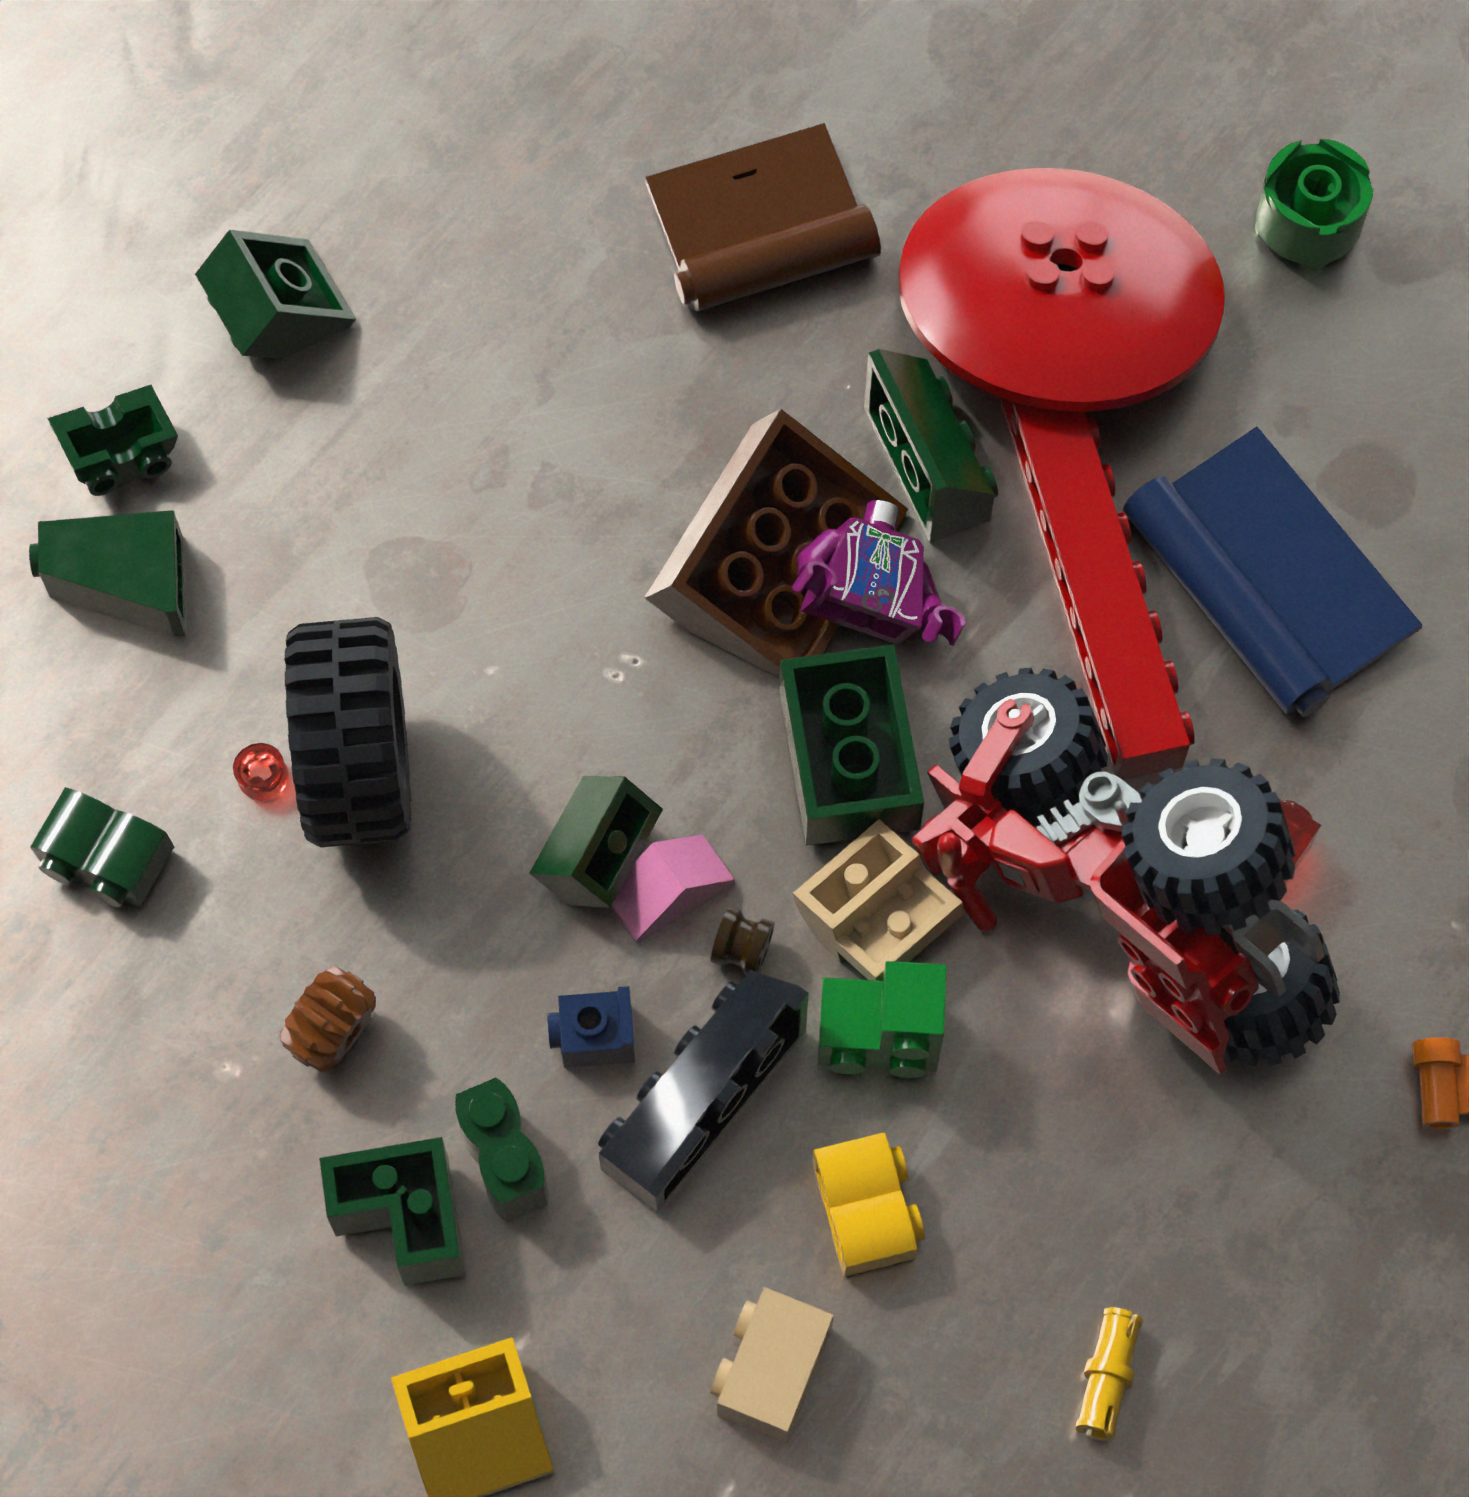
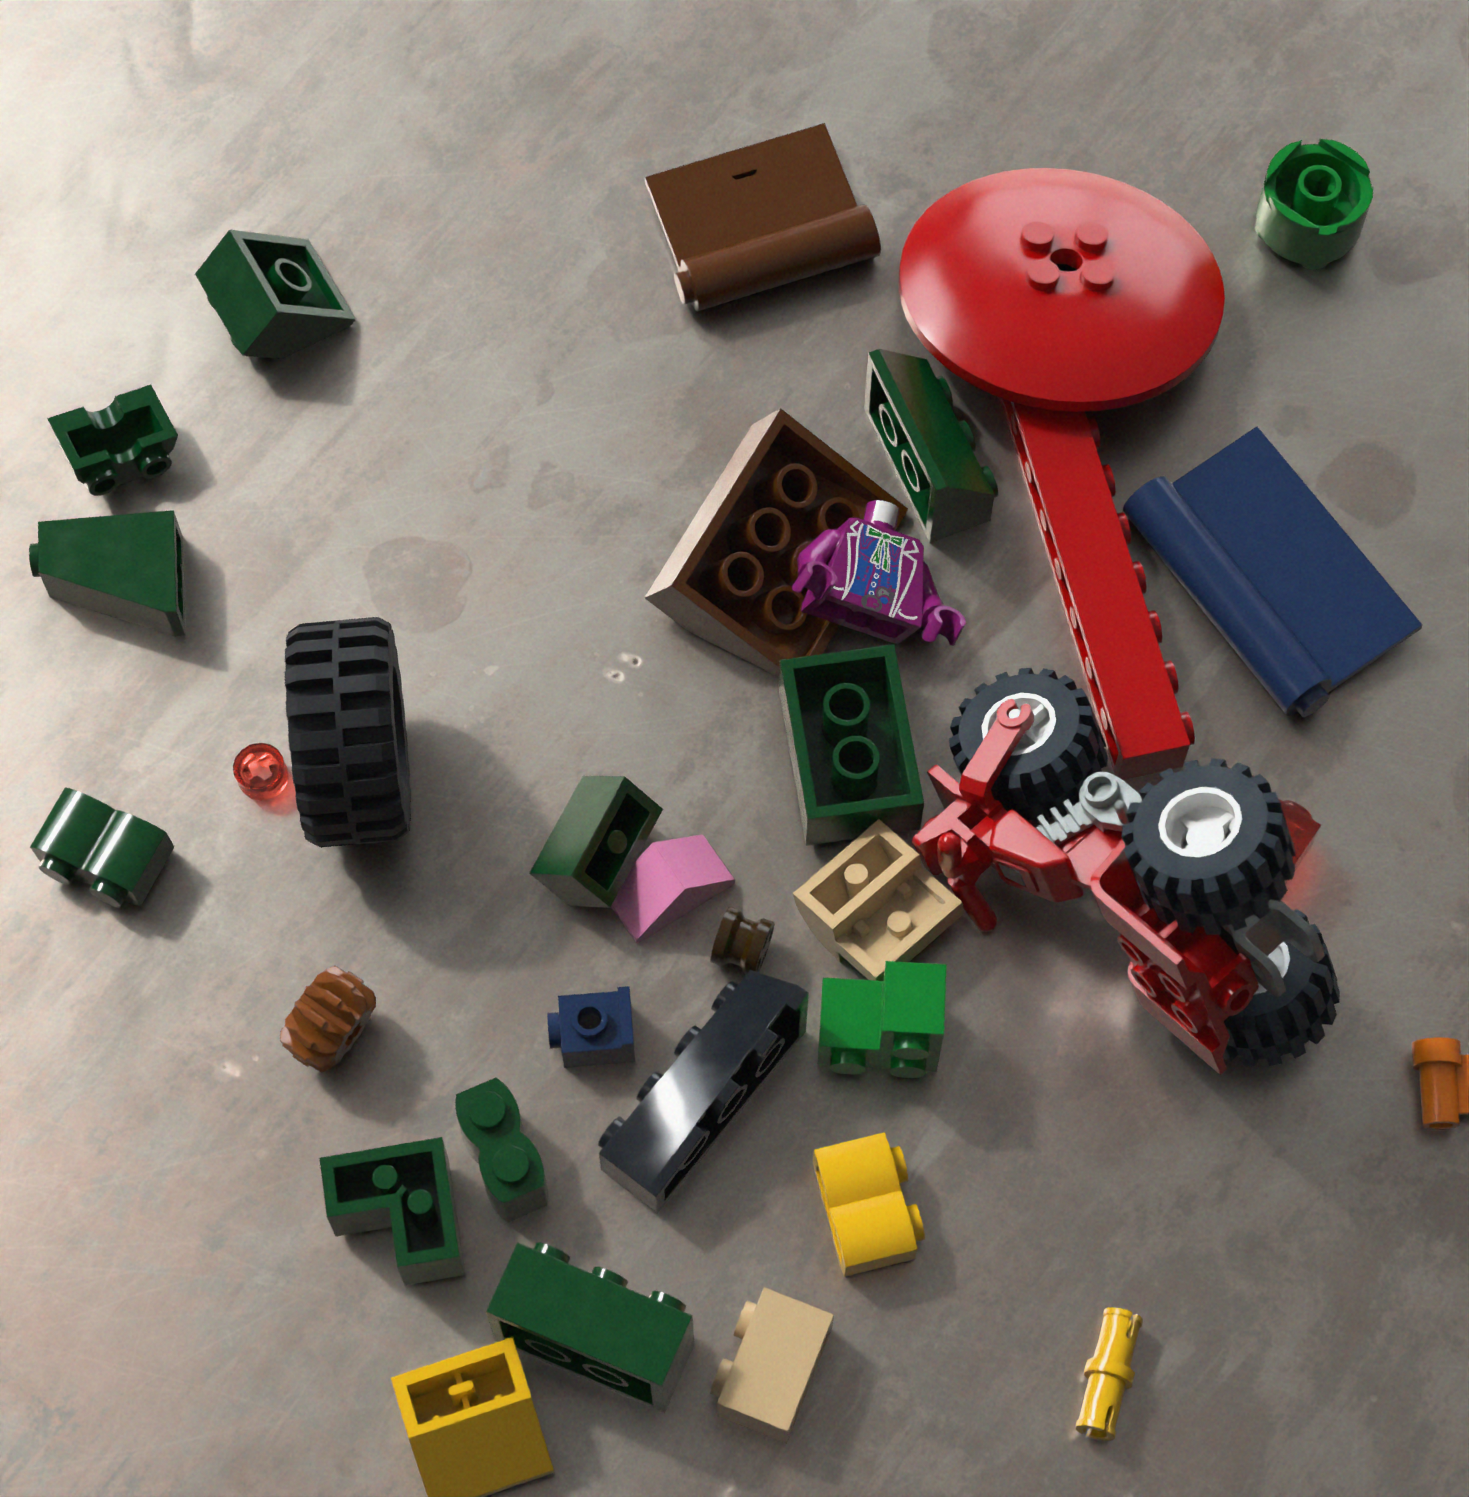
(592, 1324): none -> dark green brick

